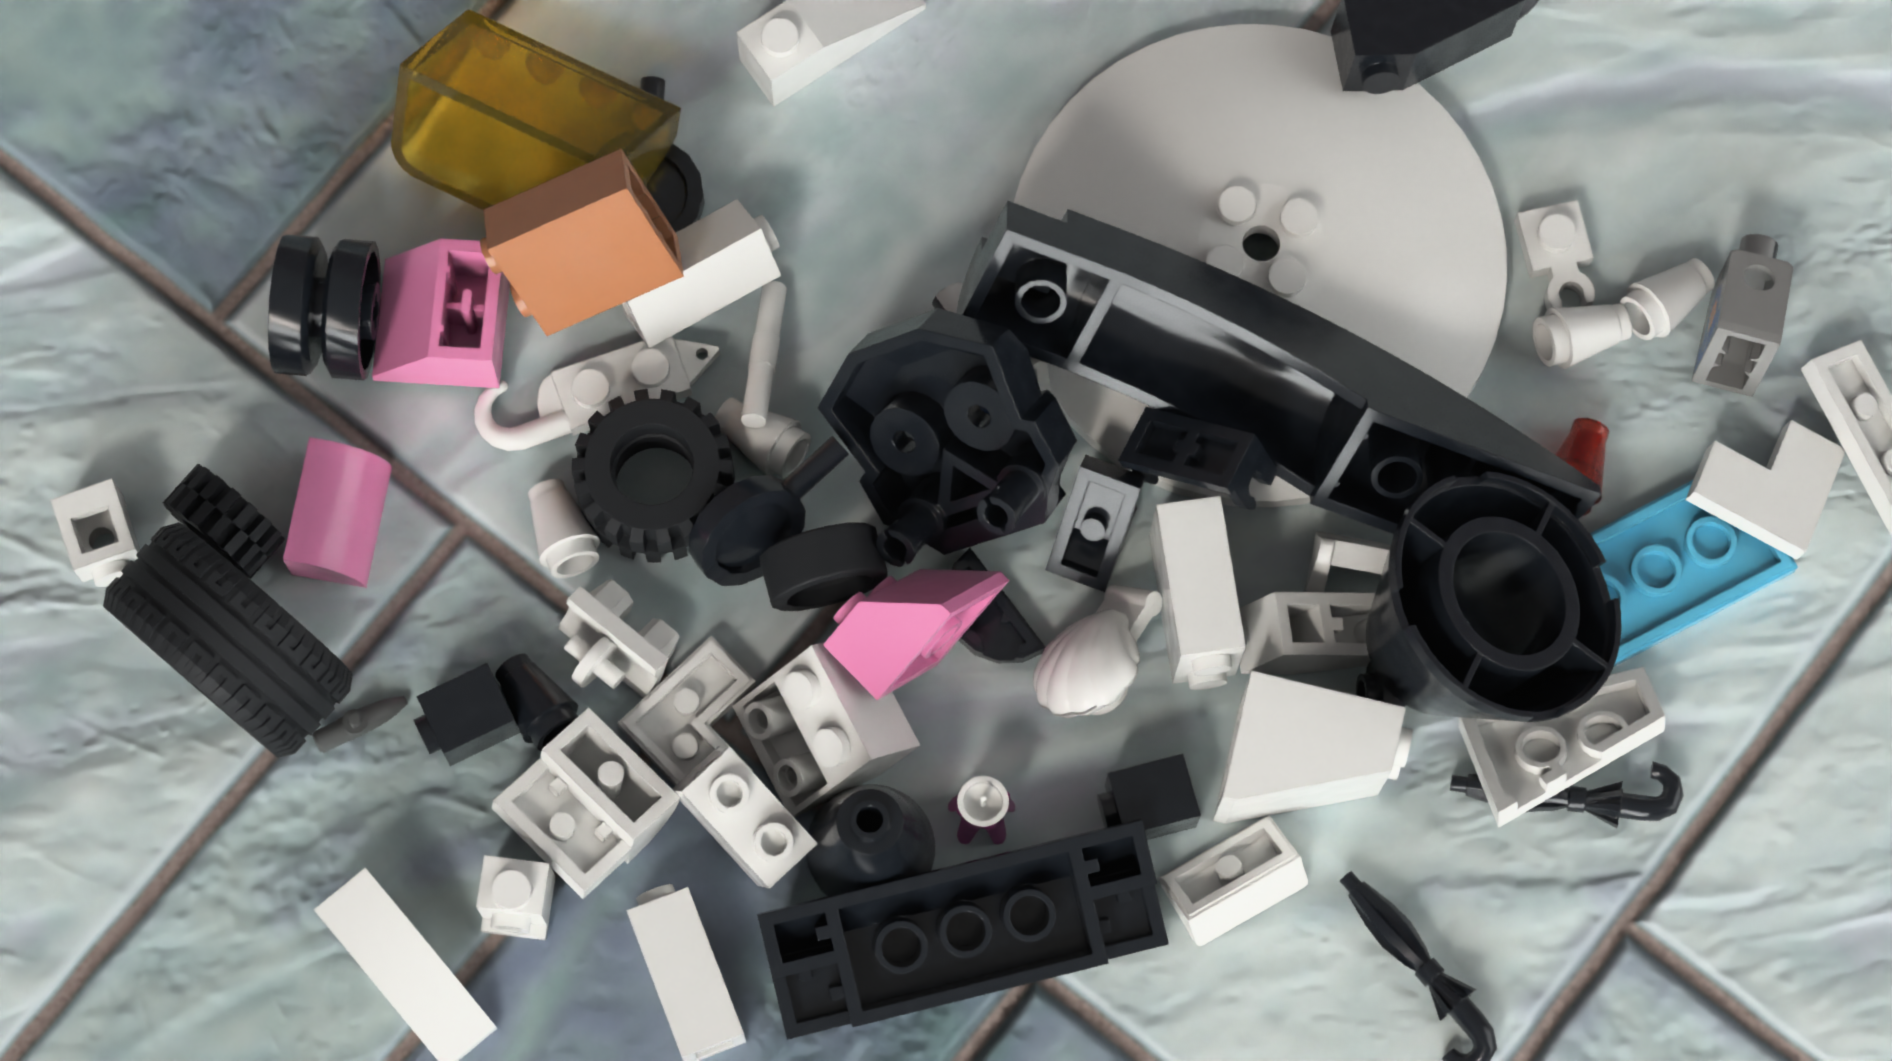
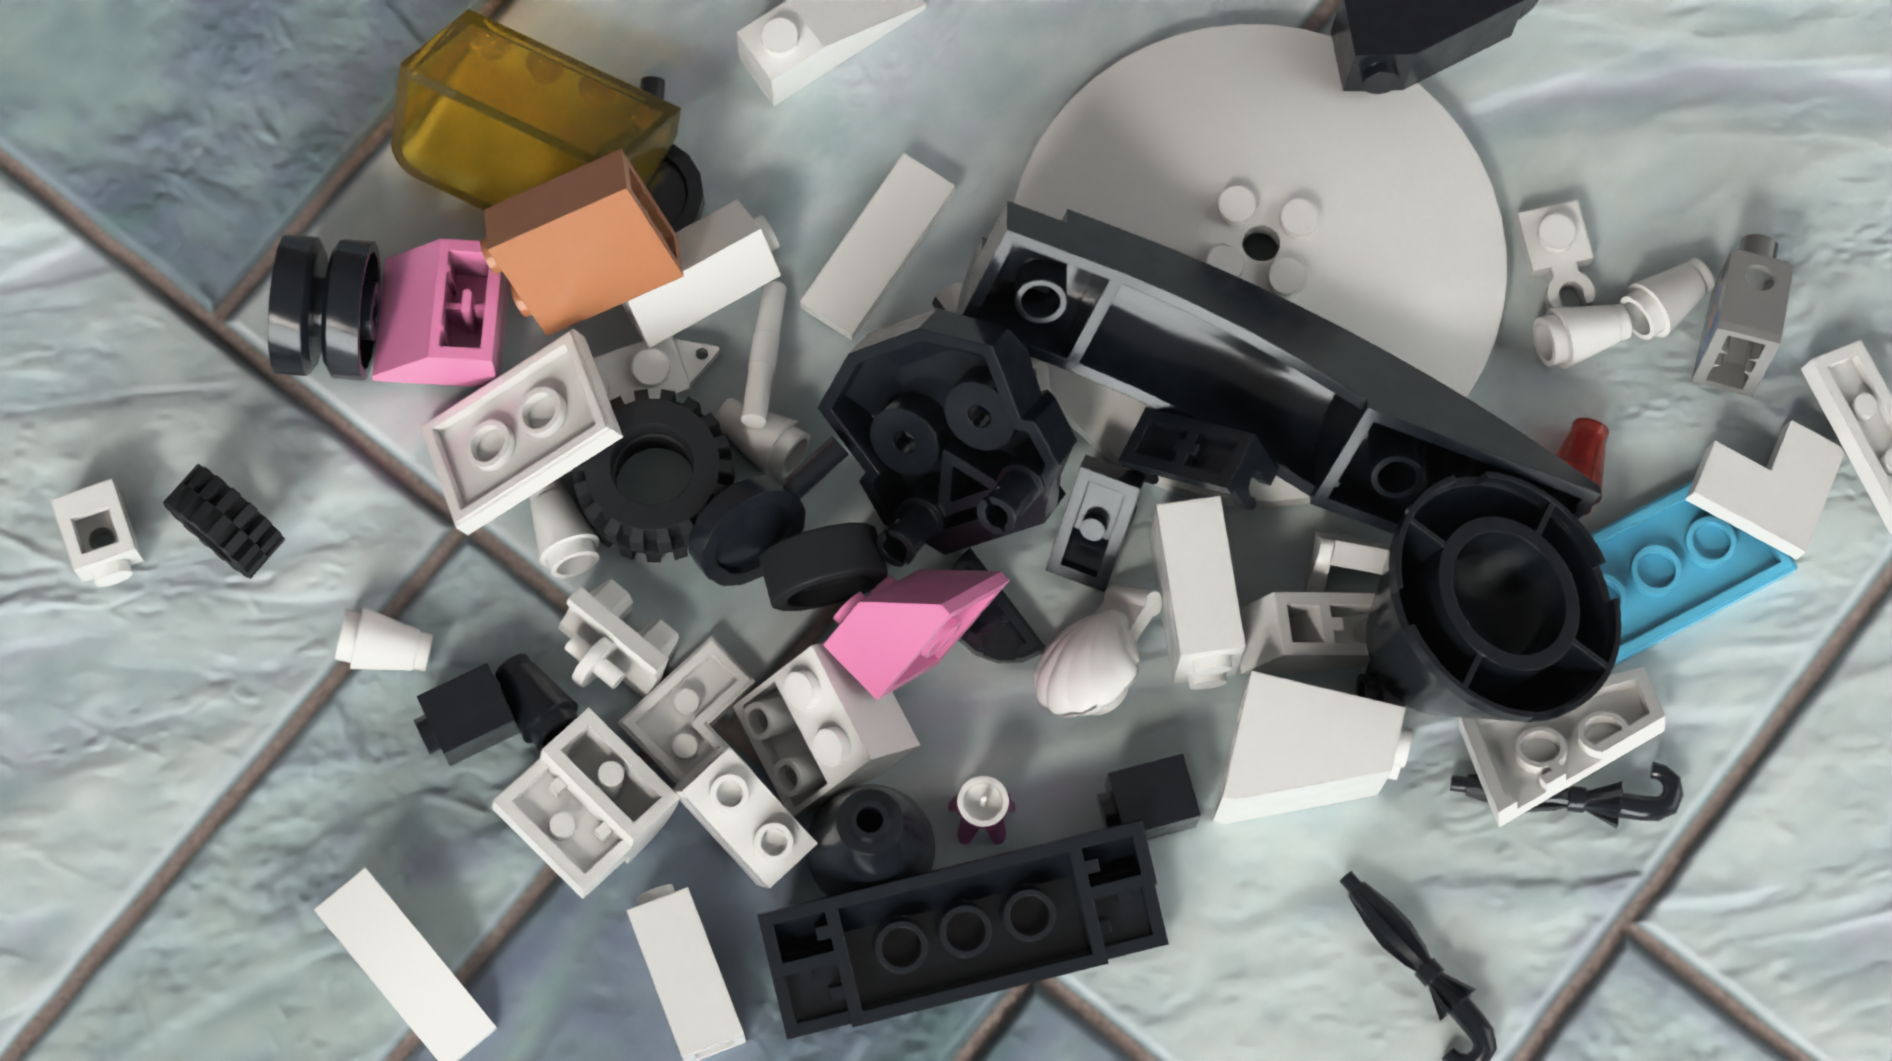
(228, 639): black tyre -> none
(337, 513): bright pink brick -> none
(357, 723): dark grey helmet -> none
(381, 643): none -> white cone
(515, 897): white brick -> none
(521, 432): none -> white tile
(877, 246): none -> white tile
(1234, 880): white slope -> none

